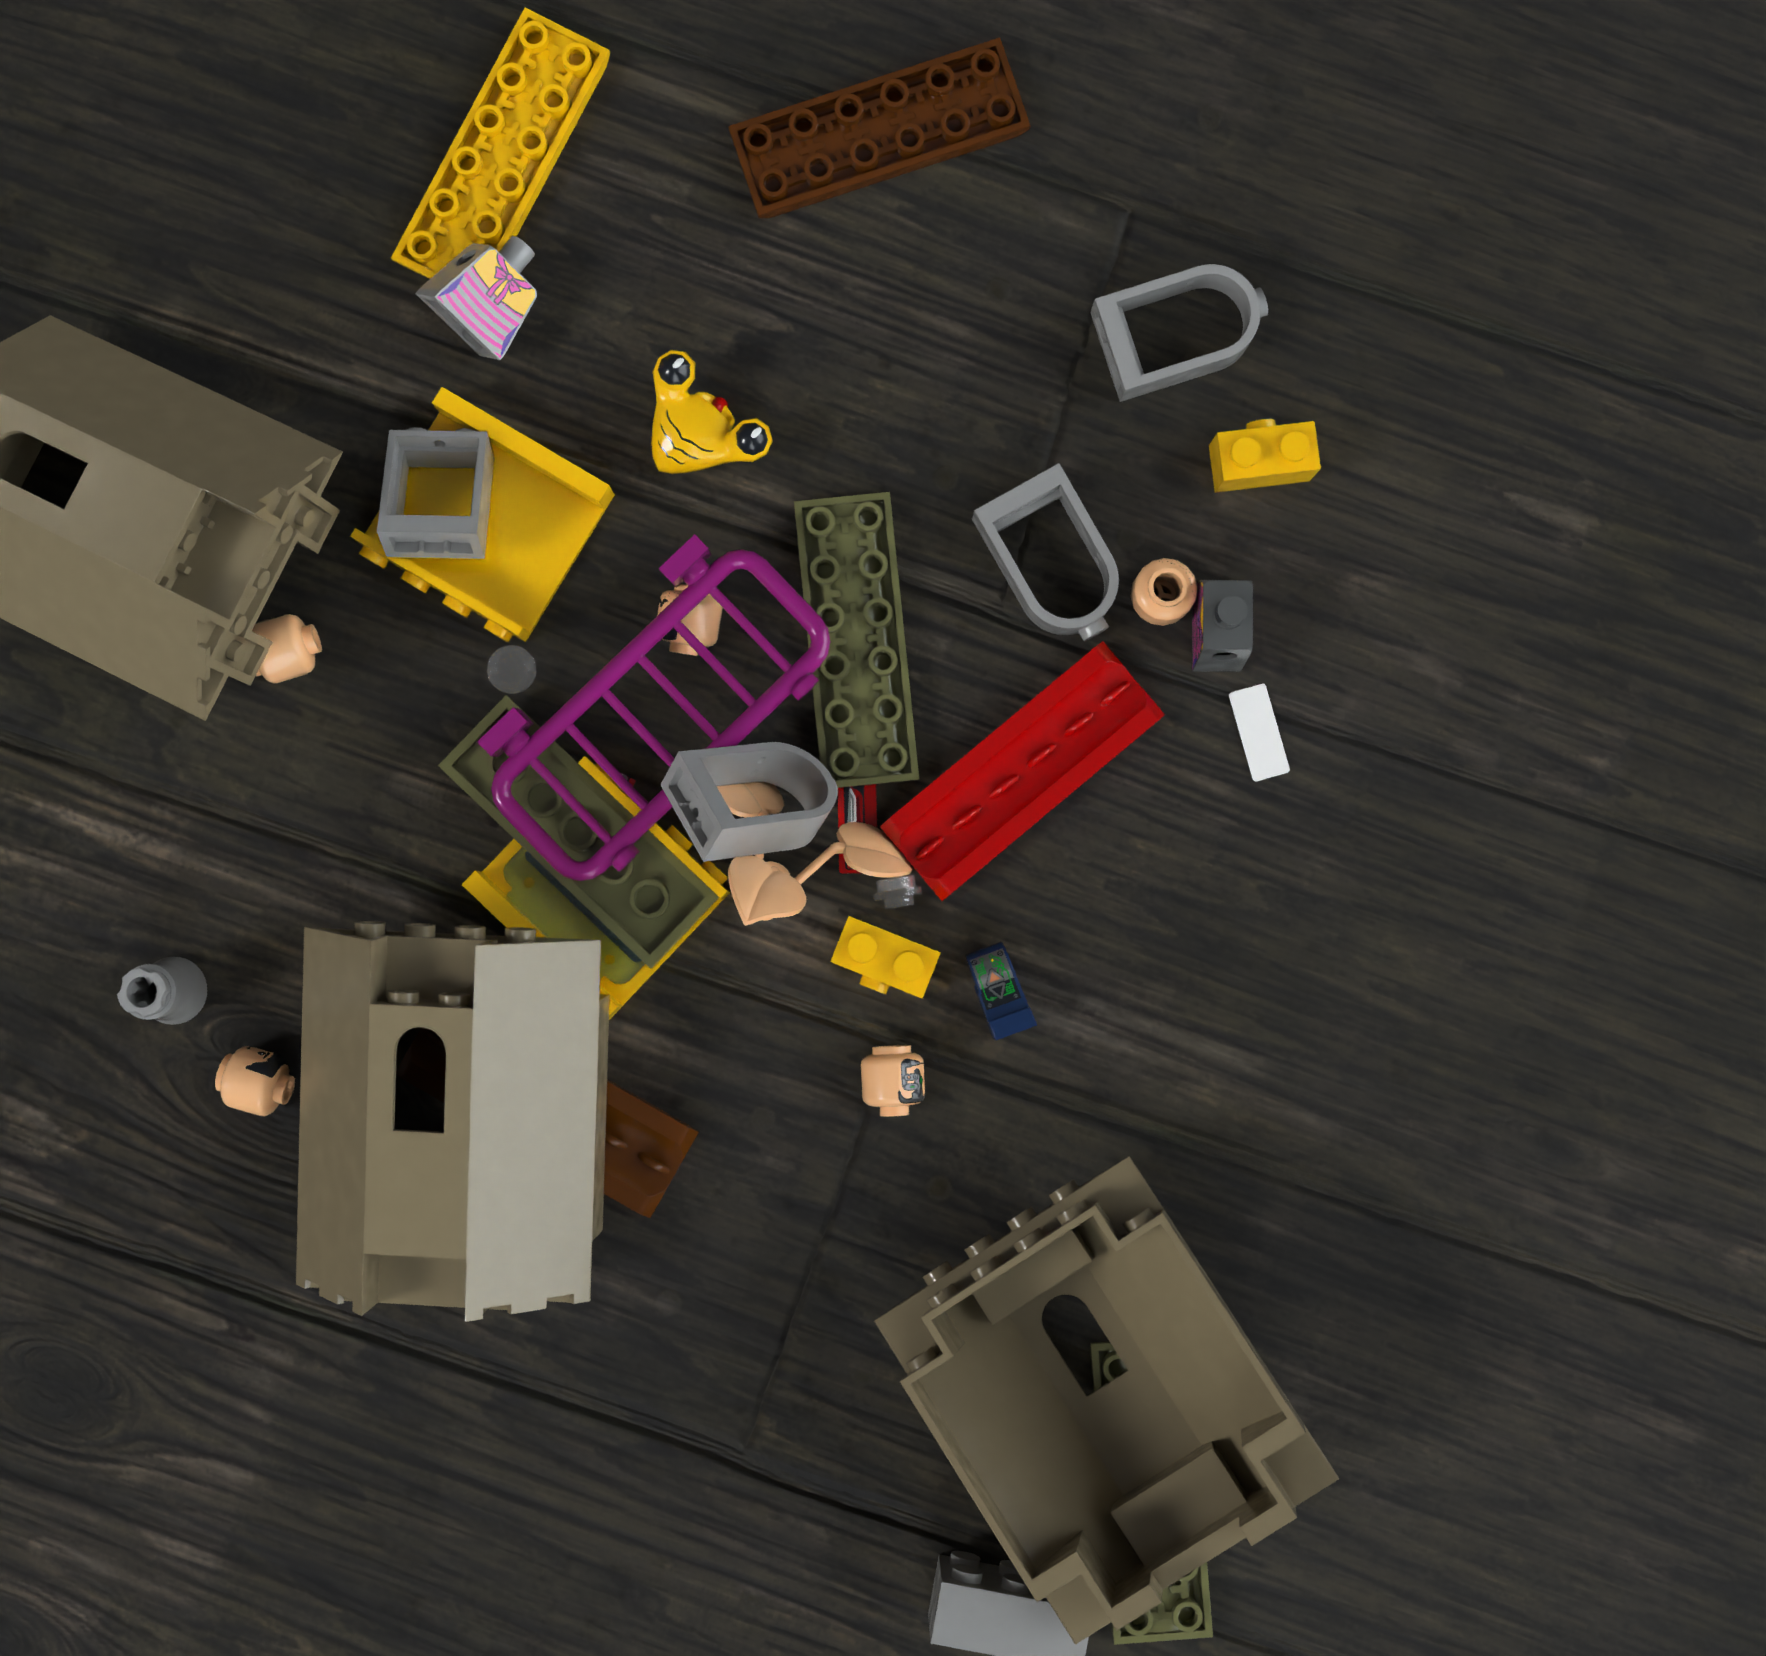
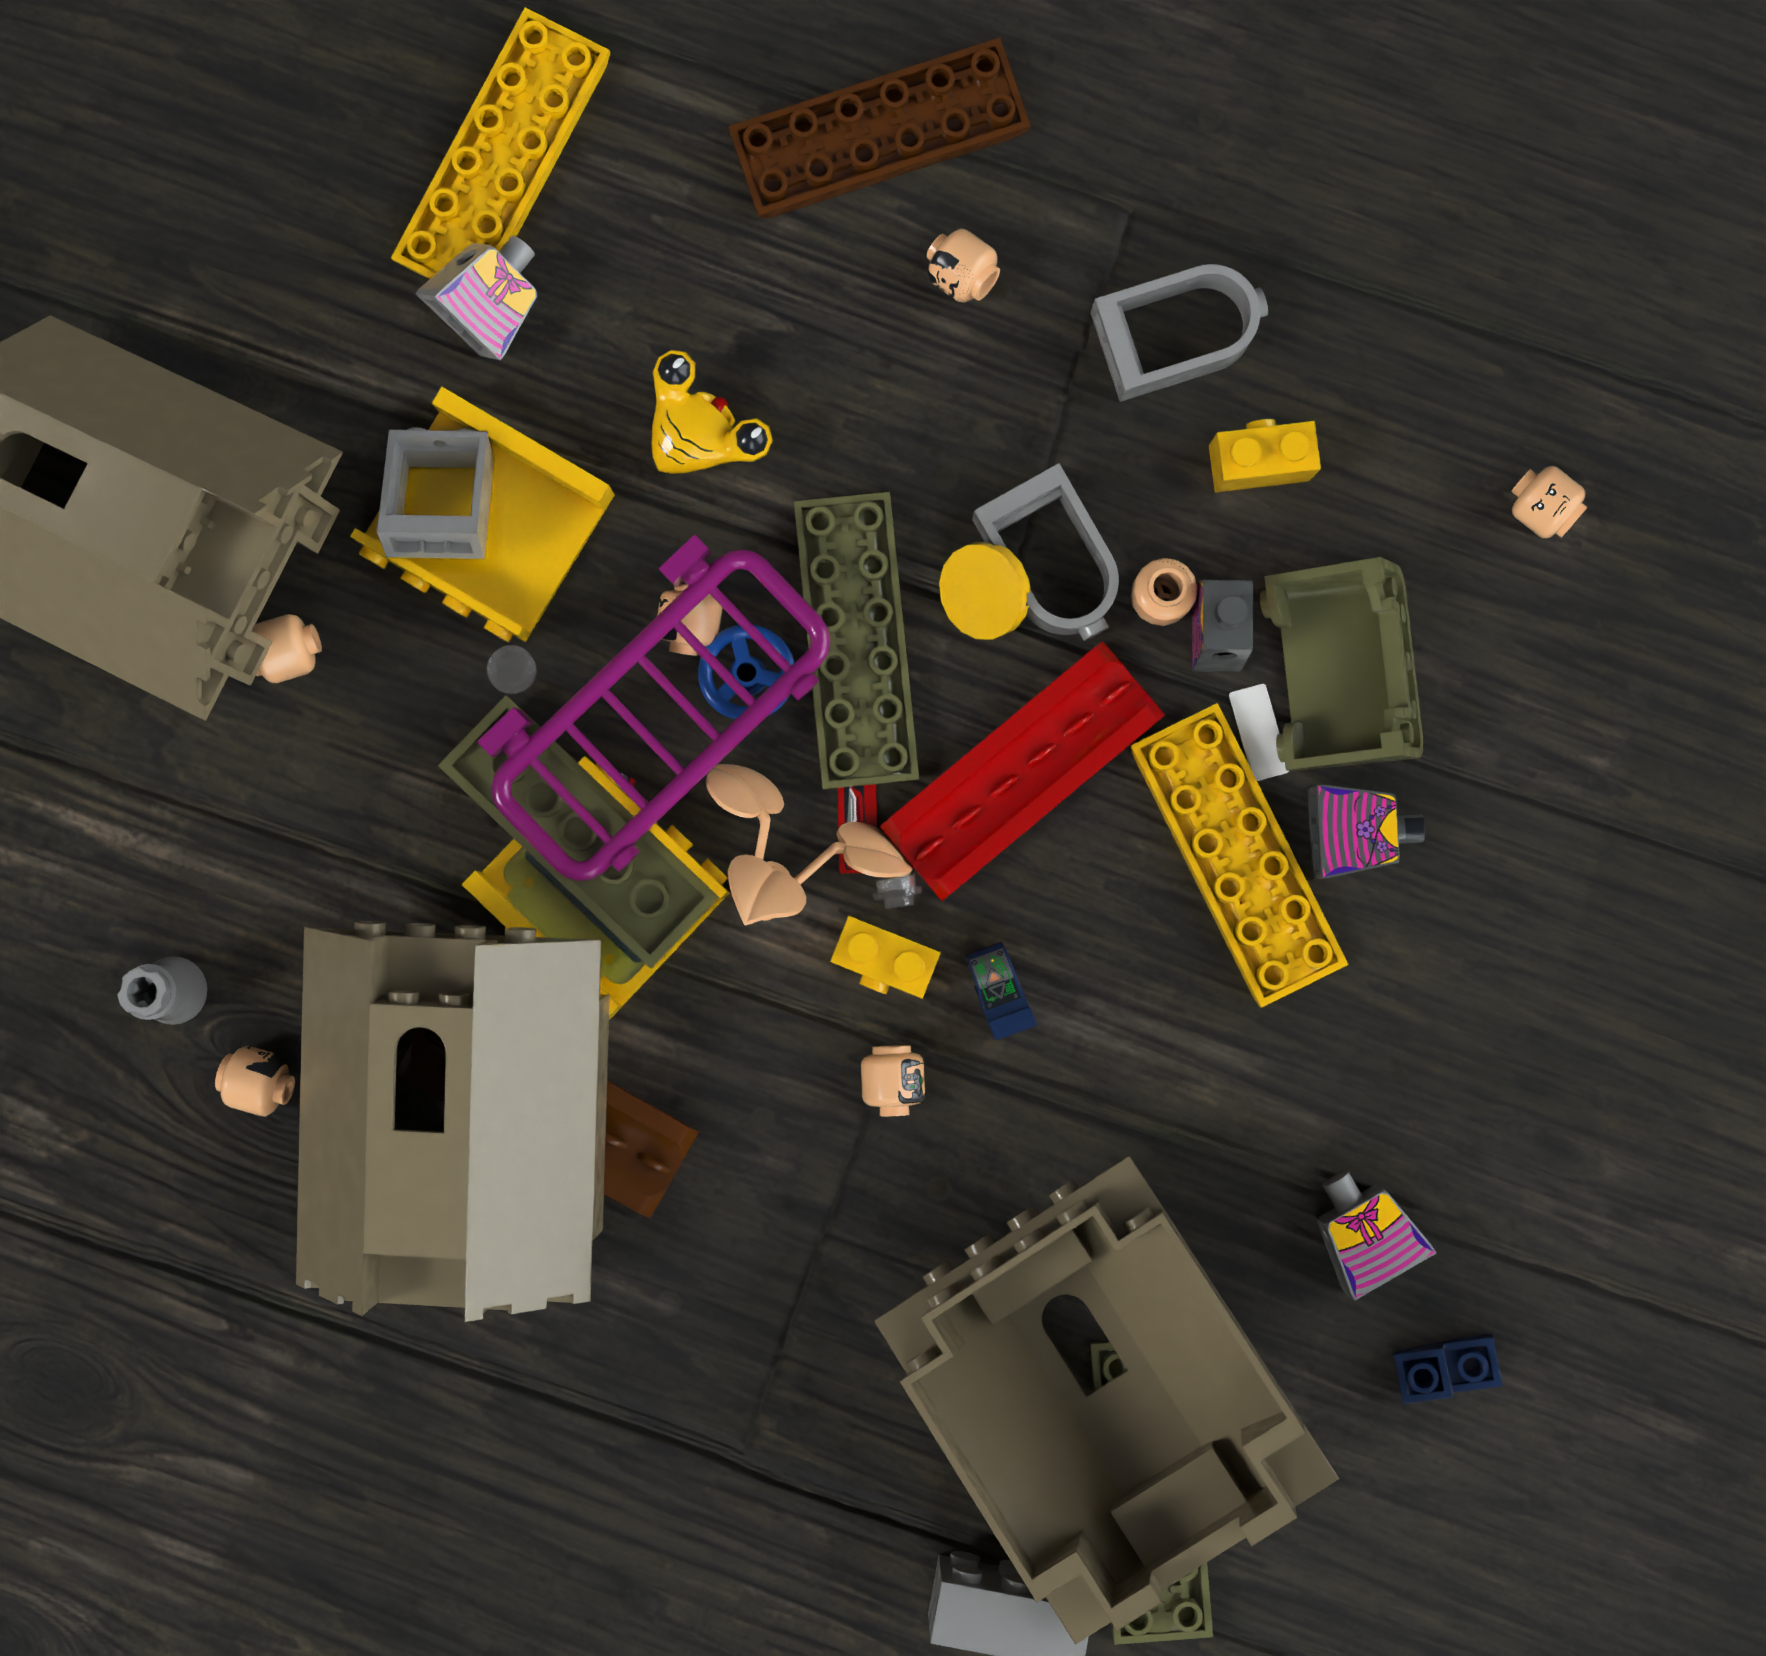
(710, 823): light grey window -> none
(737, 636): none -> blue piece
(962, 265): none -> light nougat head
(984, 590): none -> yellow tile
(1238, 855): none -> yellow plate
(1346, 665): none -> olive windscreen
(1357, 830): none -> torso
(1368, 1236): none -> torso
(1447, 1368): none -> dark blue slope
(1548, 501): none -> light nougat head

